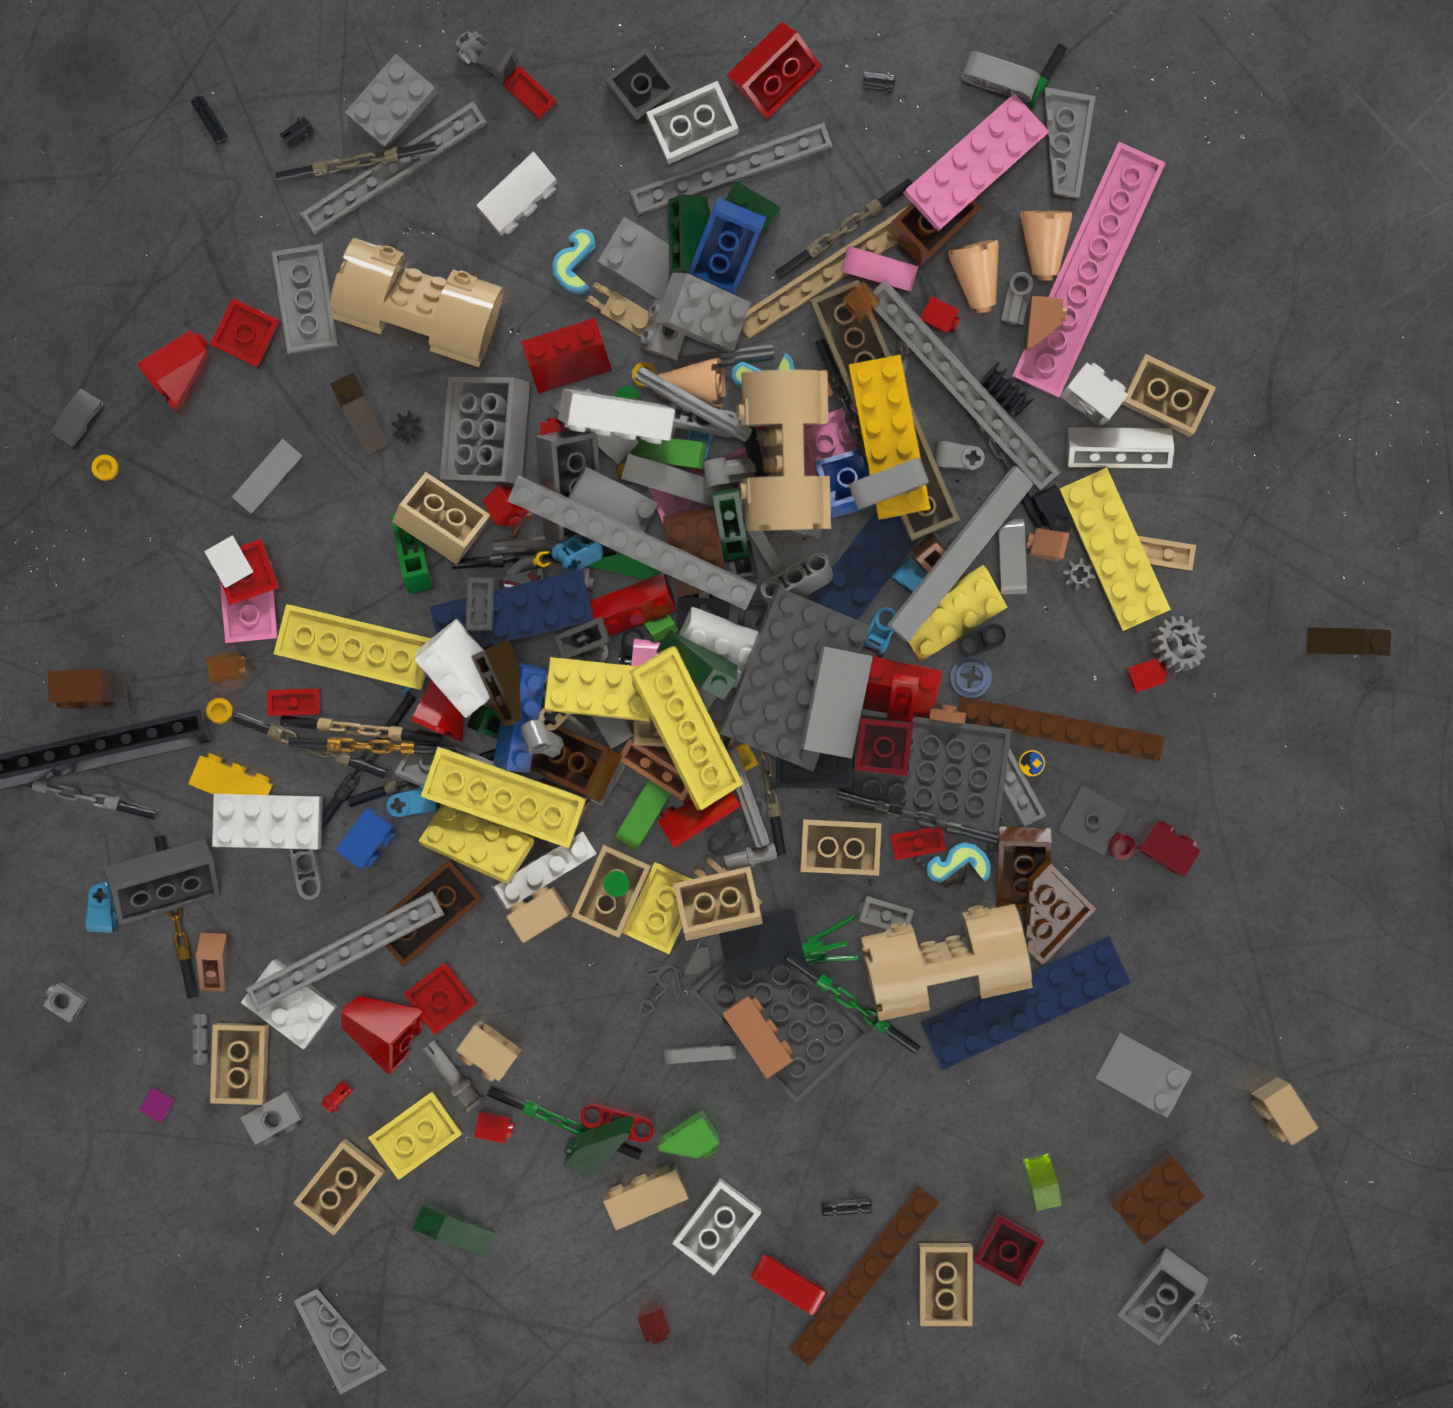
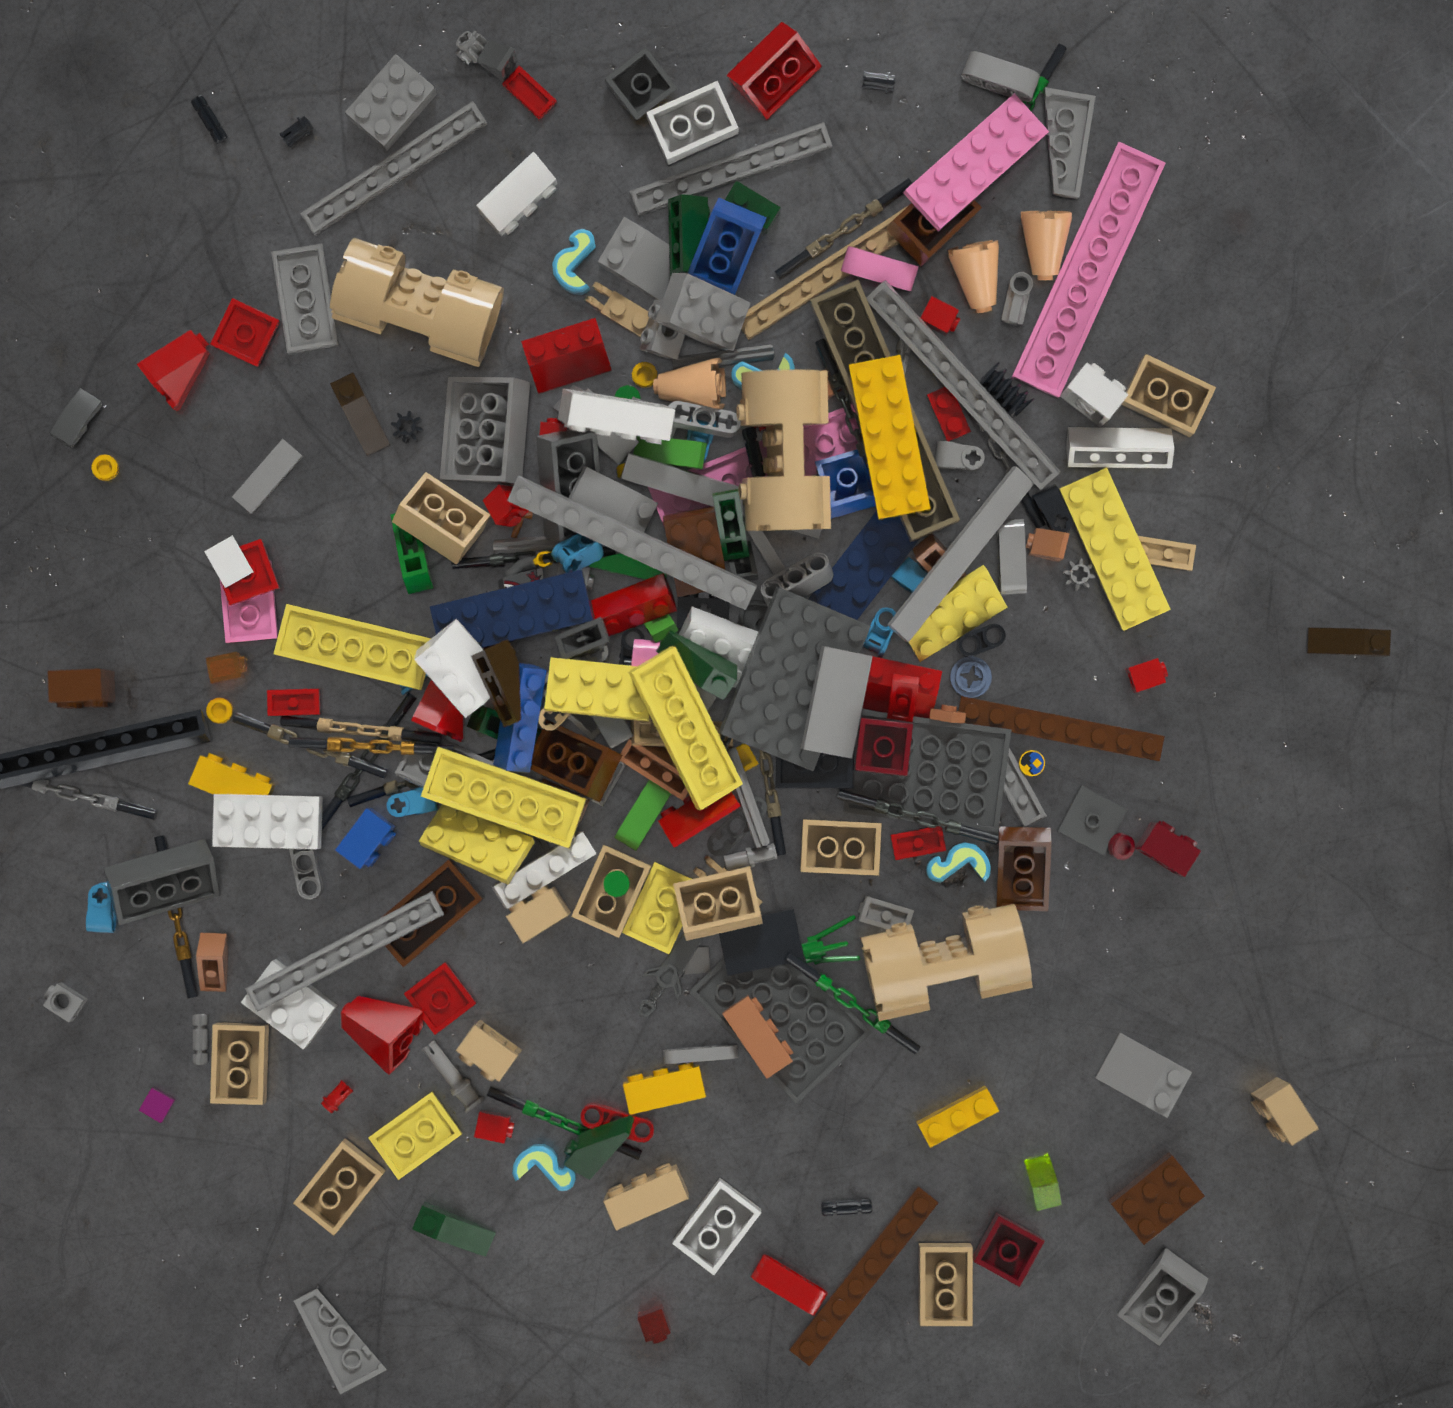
(257, 1124): light grey brick -> none
(390, 154): piece -> none
(480, 604): dark grey plate -> none
(541, 740): light grey piece -> none
(547, 1162): none -> animal
(664, 1088): none -> yellow brick
(691, 1138): bright green slope -> none
(693, 404): light grey axle -> none
(723, 472): light grey piece -> none
(861, 302): clear orange brick -> none
(888, 483): light grey beam -> none
(948, 414): none -> red plate
(957, 1116): none -> yellow brick
(1043, 319): nougat slope -> none
(1052, 912): plate -> none
(1055, 991): dark blue plate -> none
(1179, 644): light grey gear -> none

